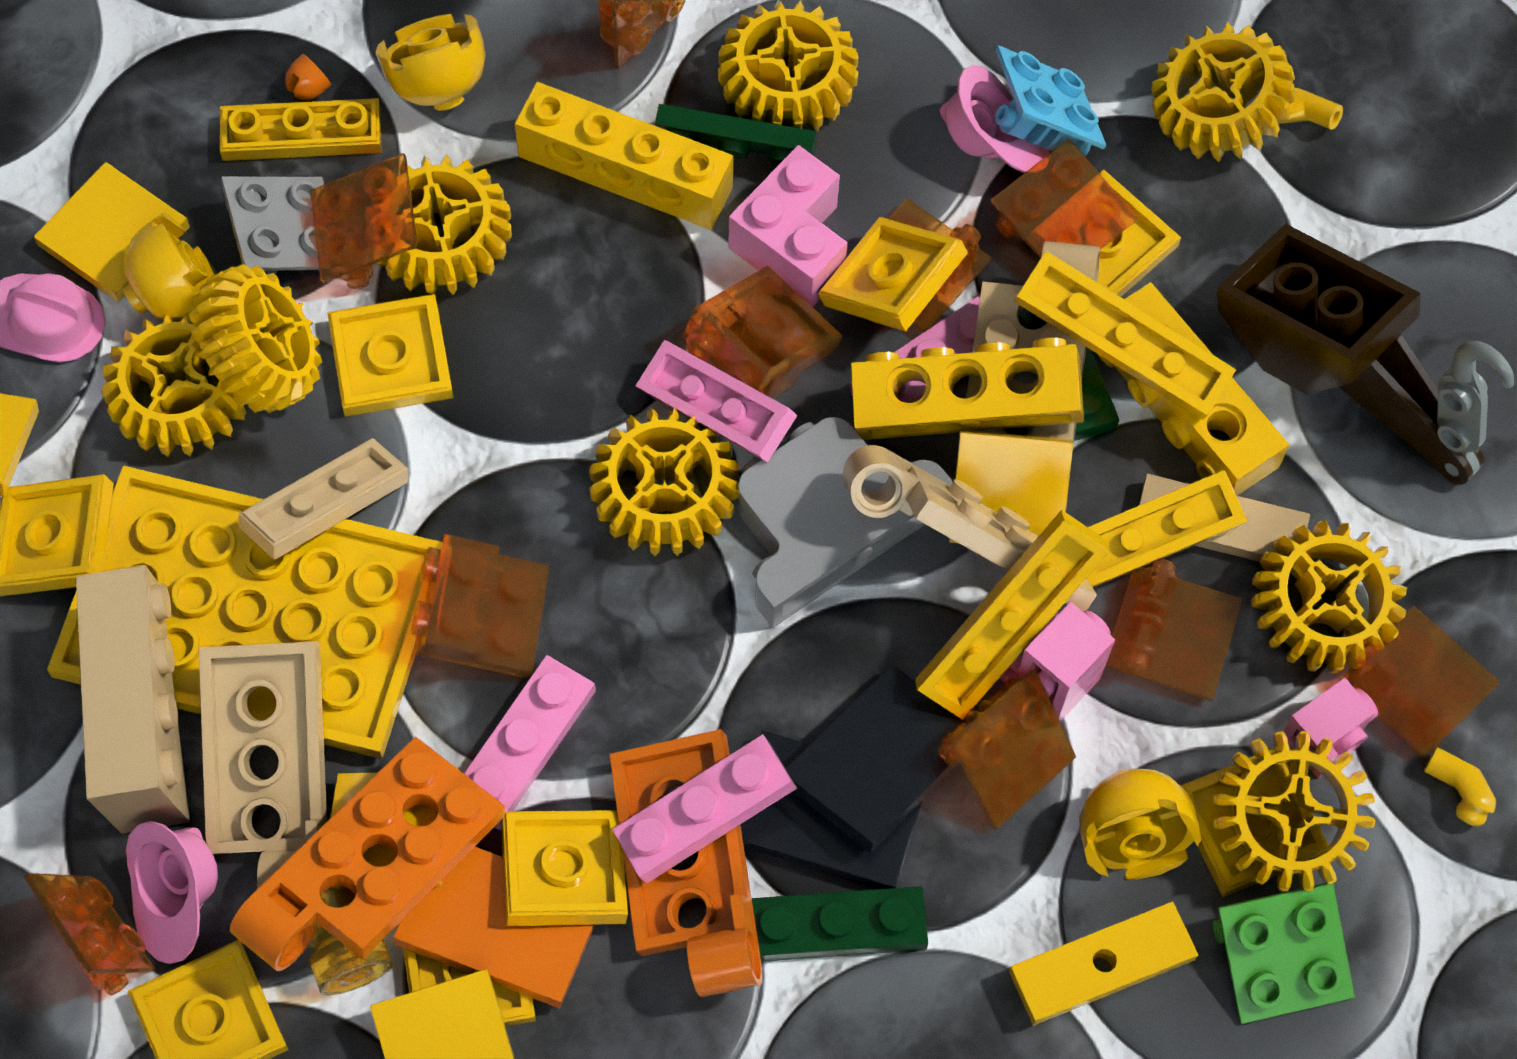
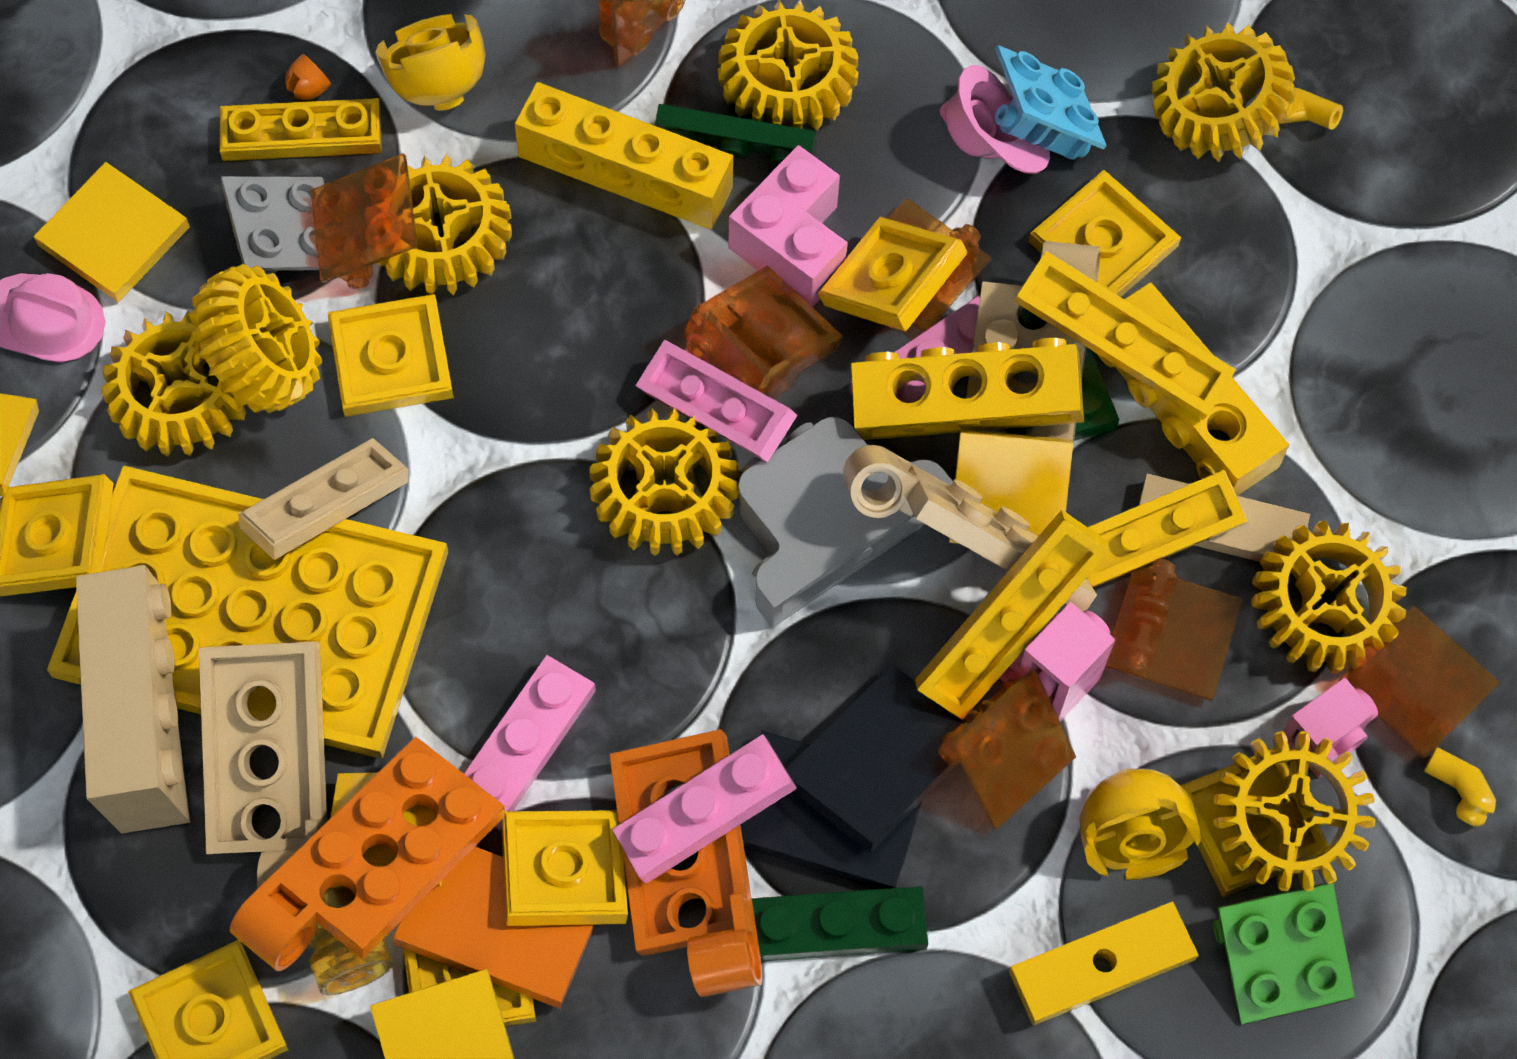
(91, 928): clear orange hinge -> none
(164, 270): yellow cylinder -> none
(169, 884): bright pink piece -> none
(480, 607): clear orange plate -> none
(1062, 203): clear orange hinge -> none
(1340, 324): dark brown slope -> none

